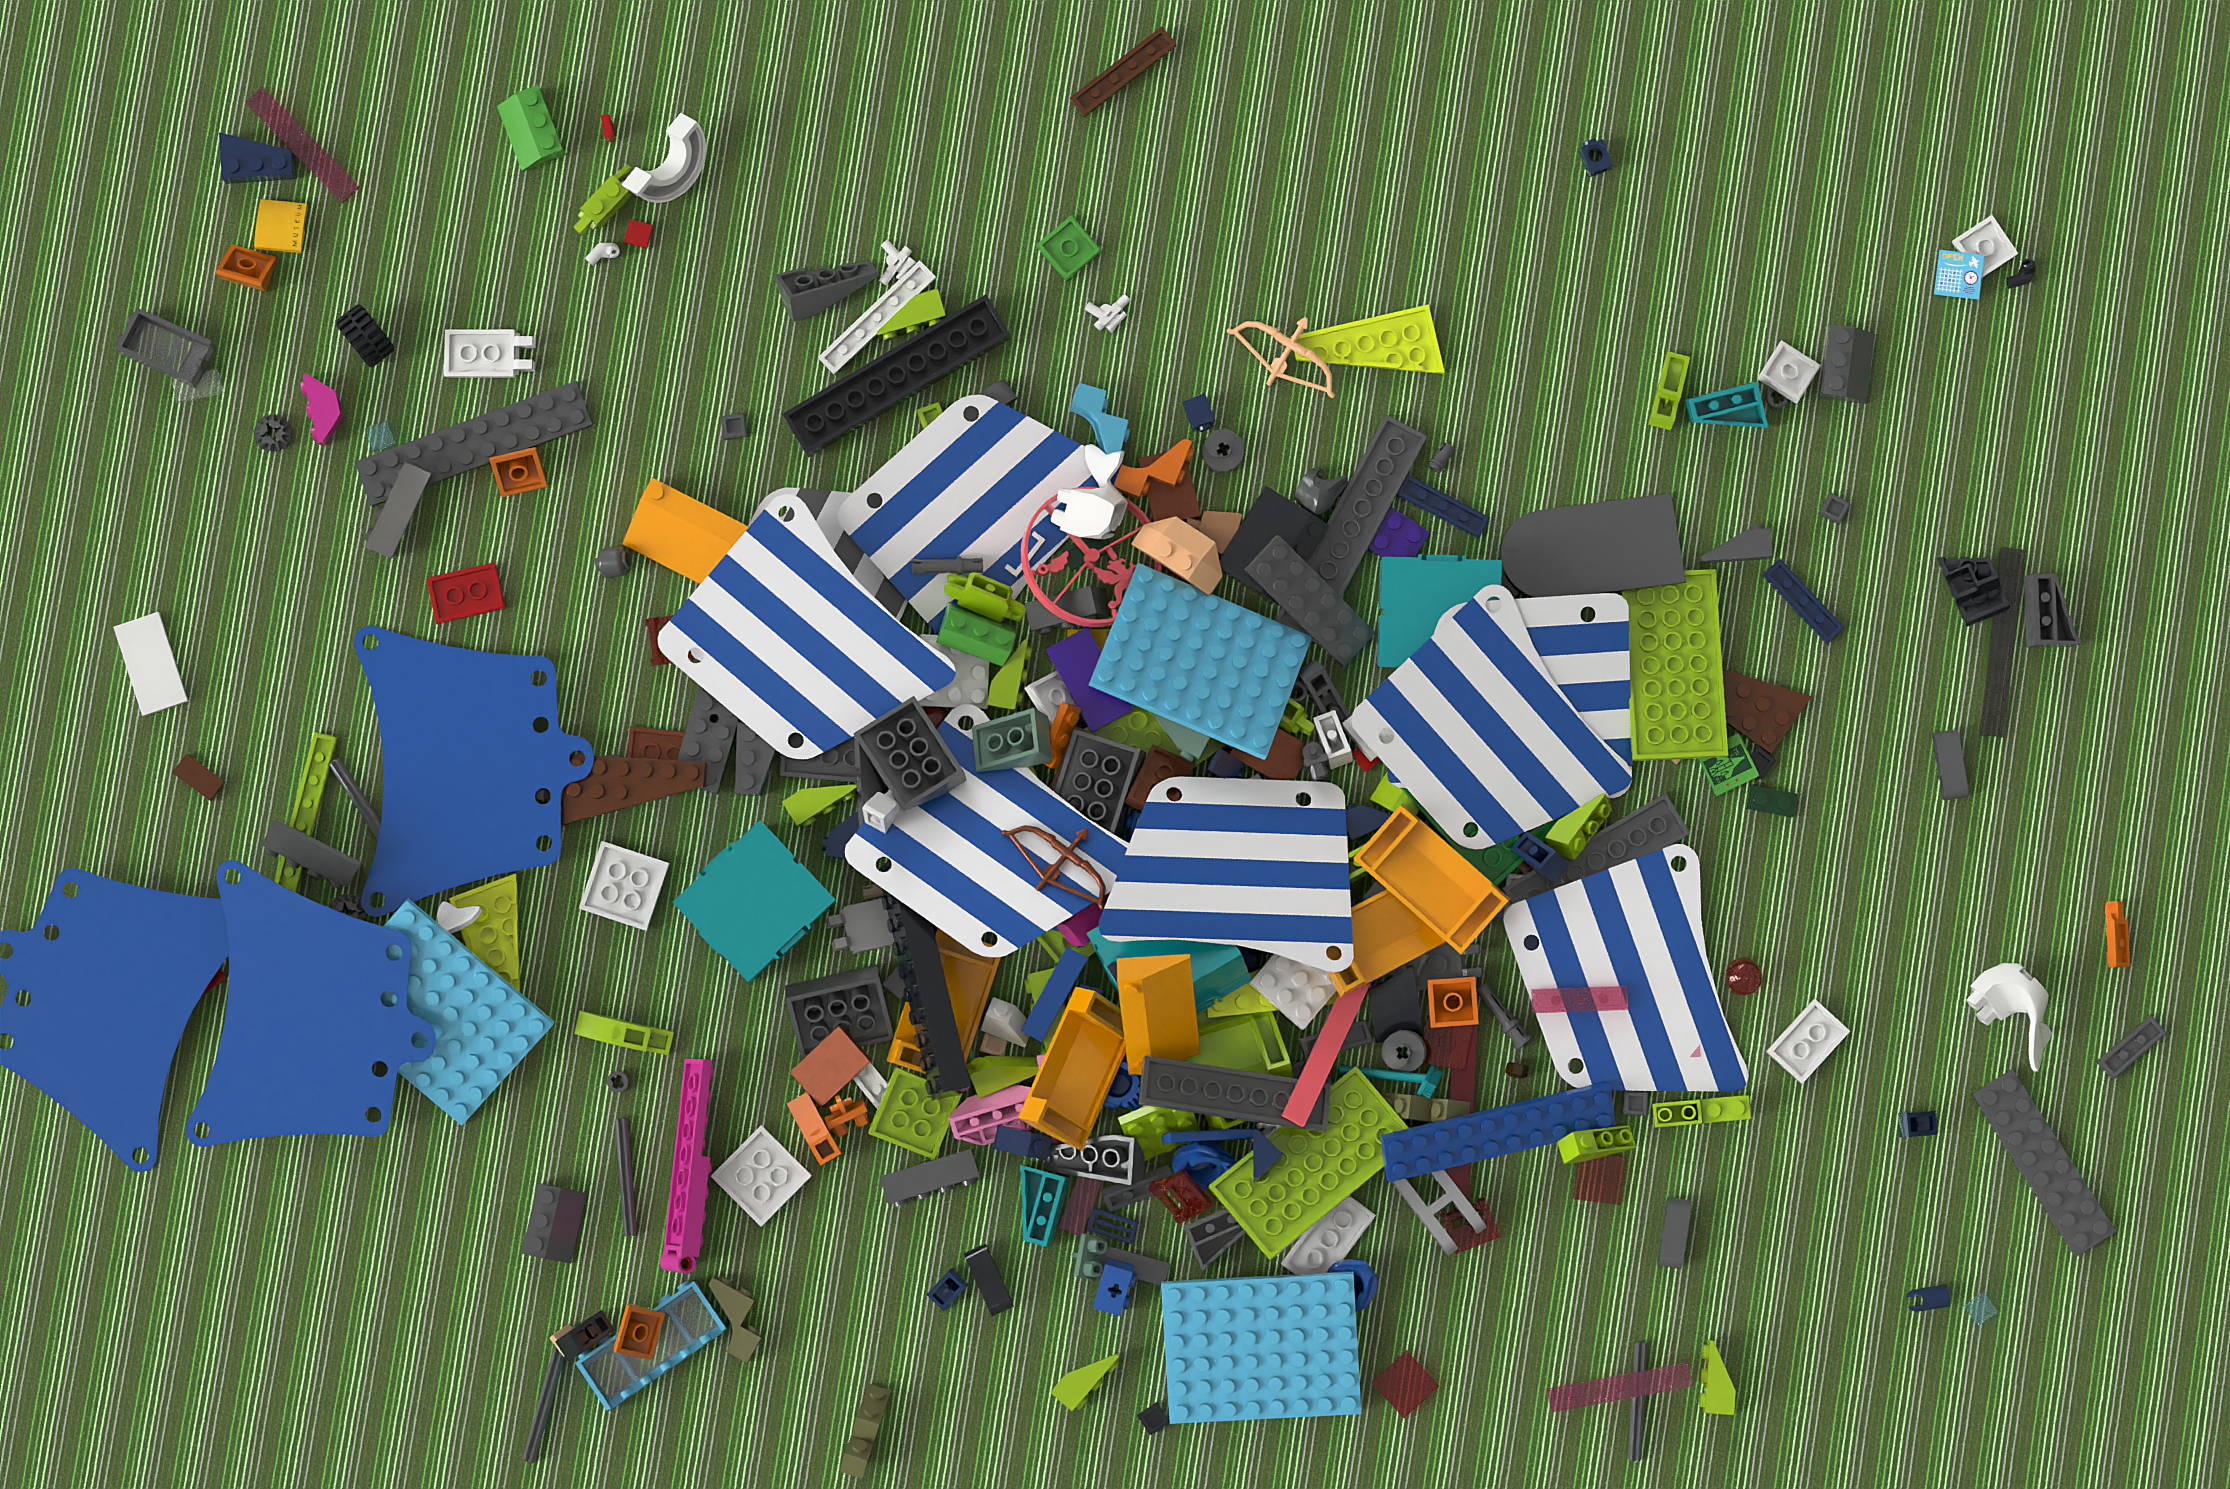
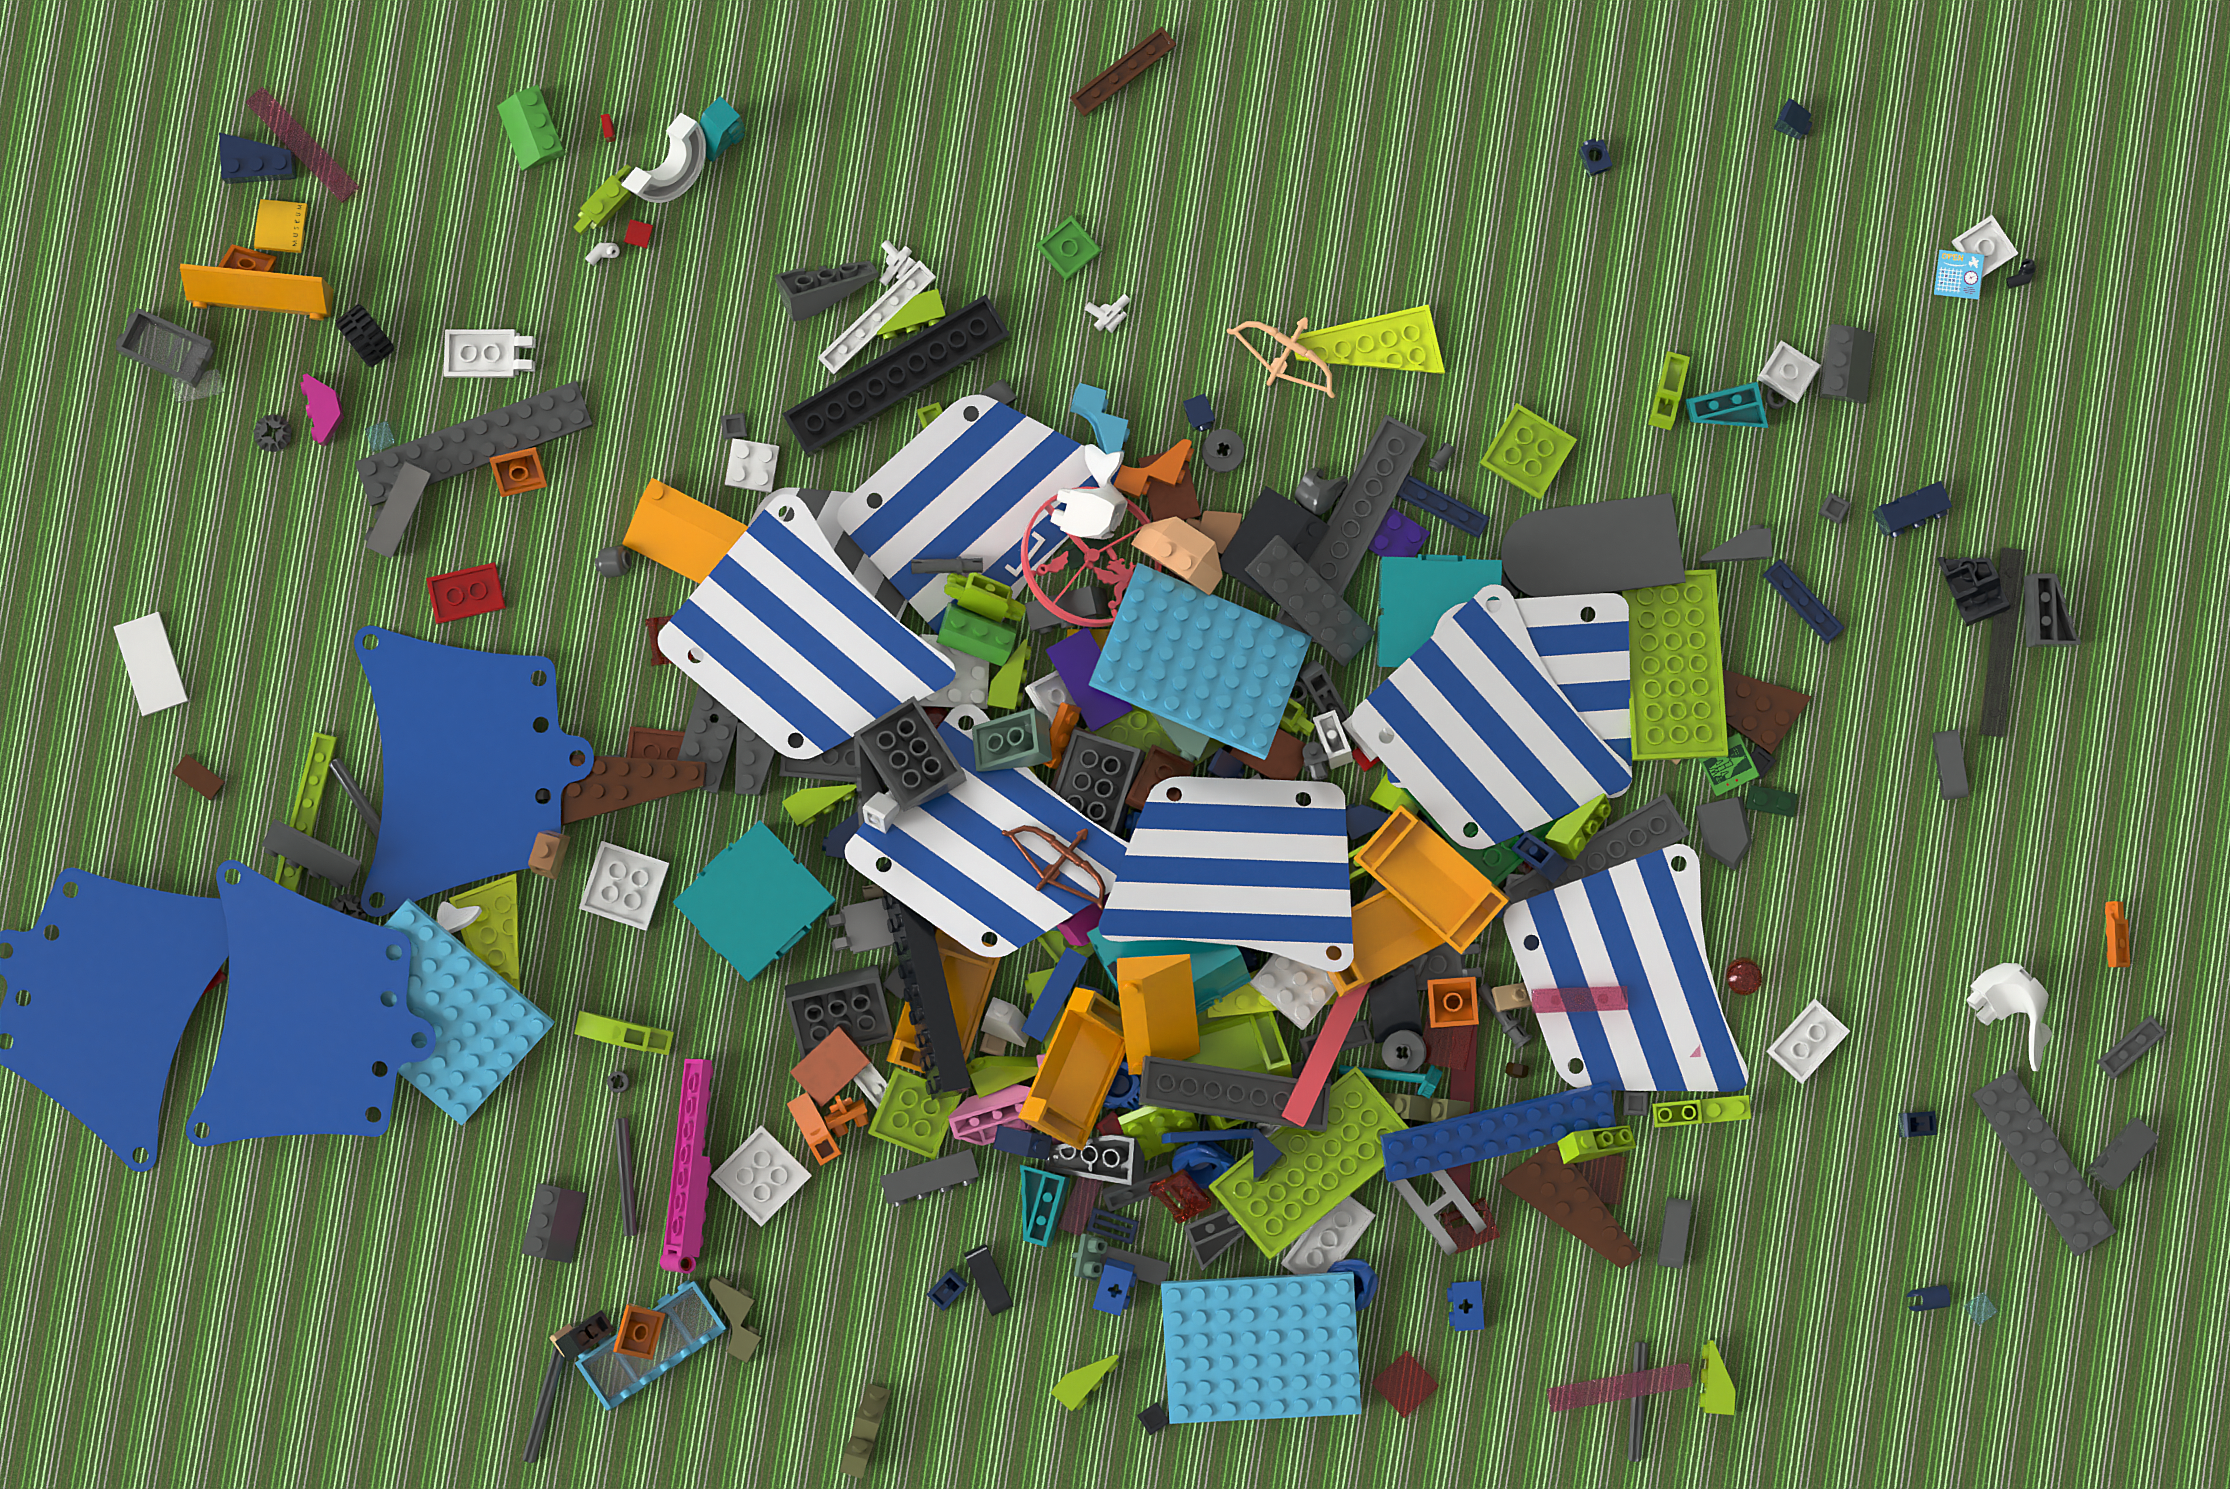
(257, 290): none -> light orange slope
(548, 853): none -> medium nougat torso
(721, 128): none -> teal wedge
(752, 465): none -> white plate
(1110, 1125): none -> red tile
(1473, 1294): none -> blue brick
(1511, 997): none -> tan plate
(1528, 451): none -> lime plate
(1571, 1202): none -> reddish brown wing
(1725, 830): none -> dark grey tile
(1793, 120): none -> dark blue slope
(1912, 510): none -> dark blue wedge
(2123, 1154): none -> dark grey wedge

